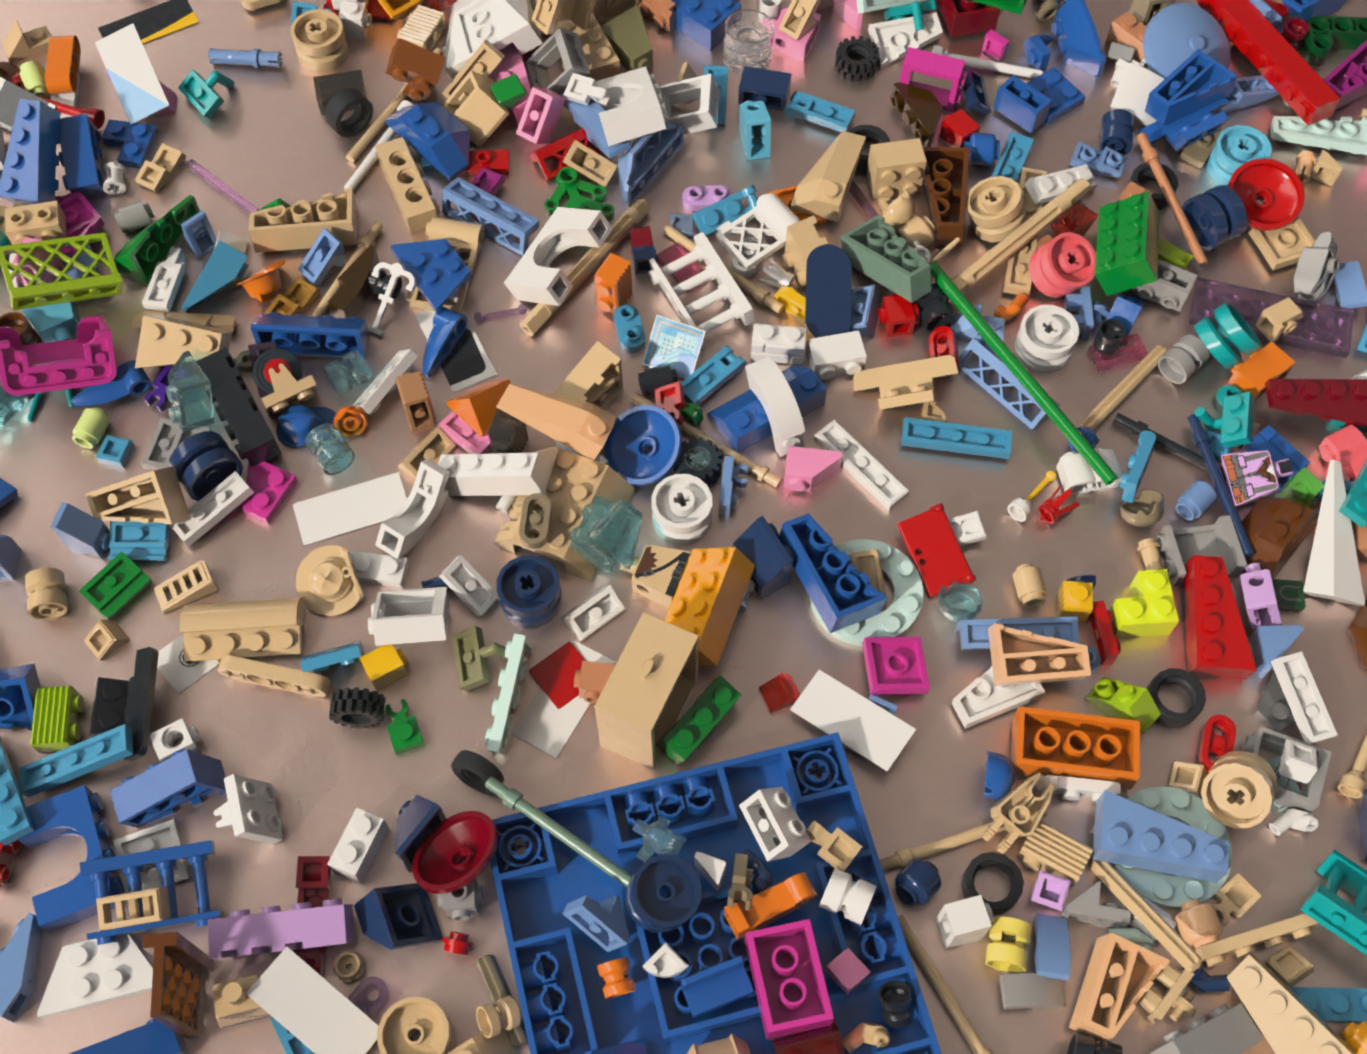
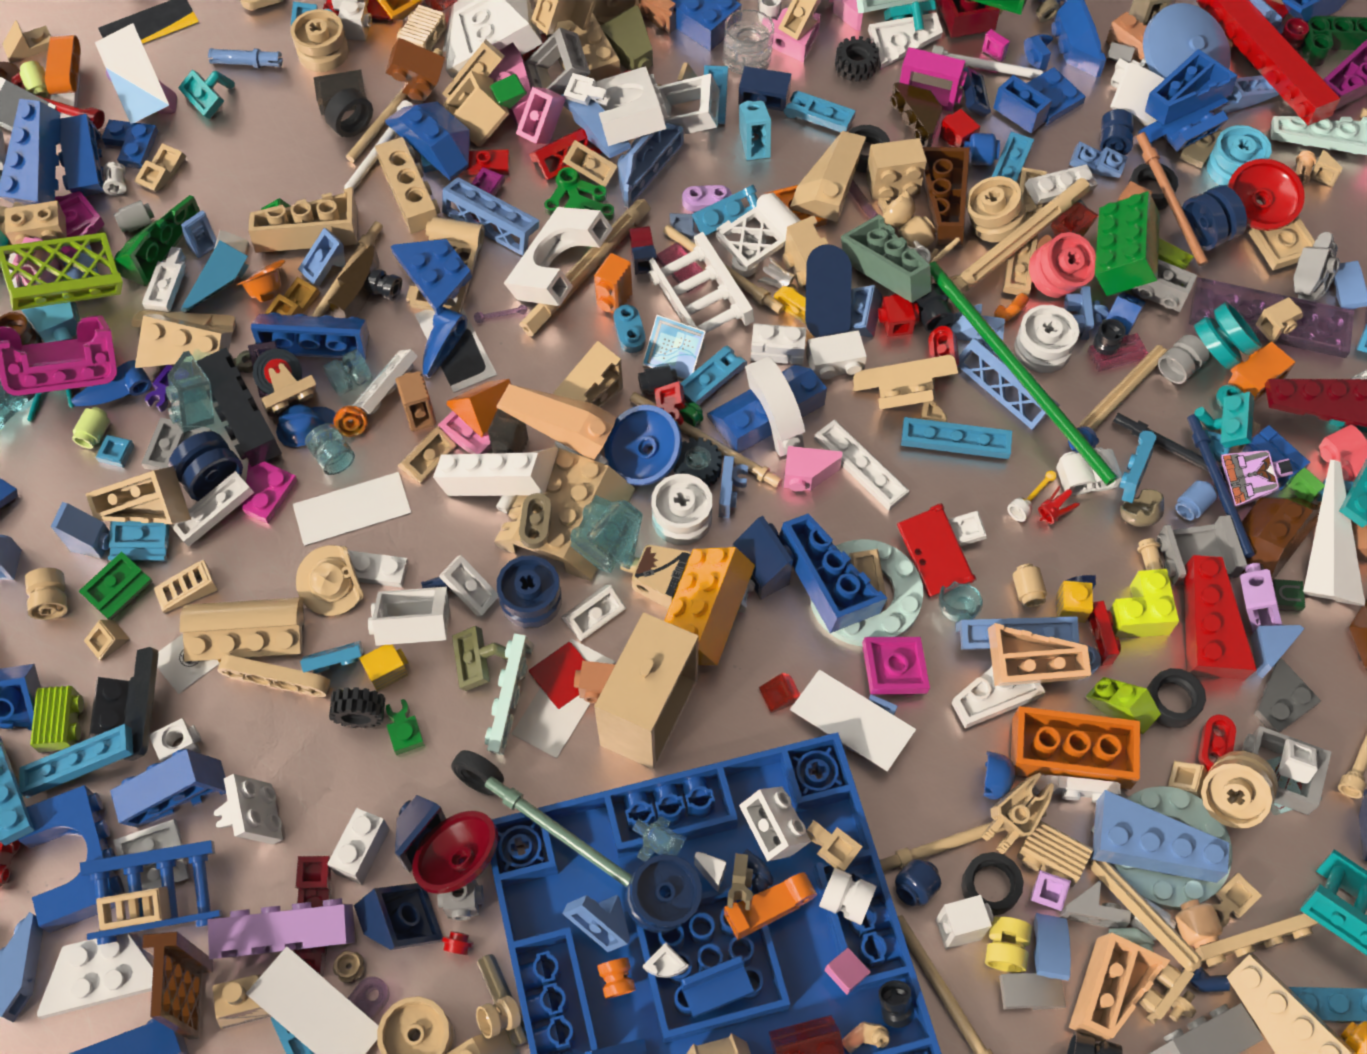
(221, 186): clear purple bar -> none
(397, 270): white piece -> none
(418, 513): white arch -> none
(698, 720): green arch -> none
(788, 979): dark pink brick -> none
(1290, 966): tan tile -> none
(1295, 820): white arm -> none
(1304, 698): white plate -> none

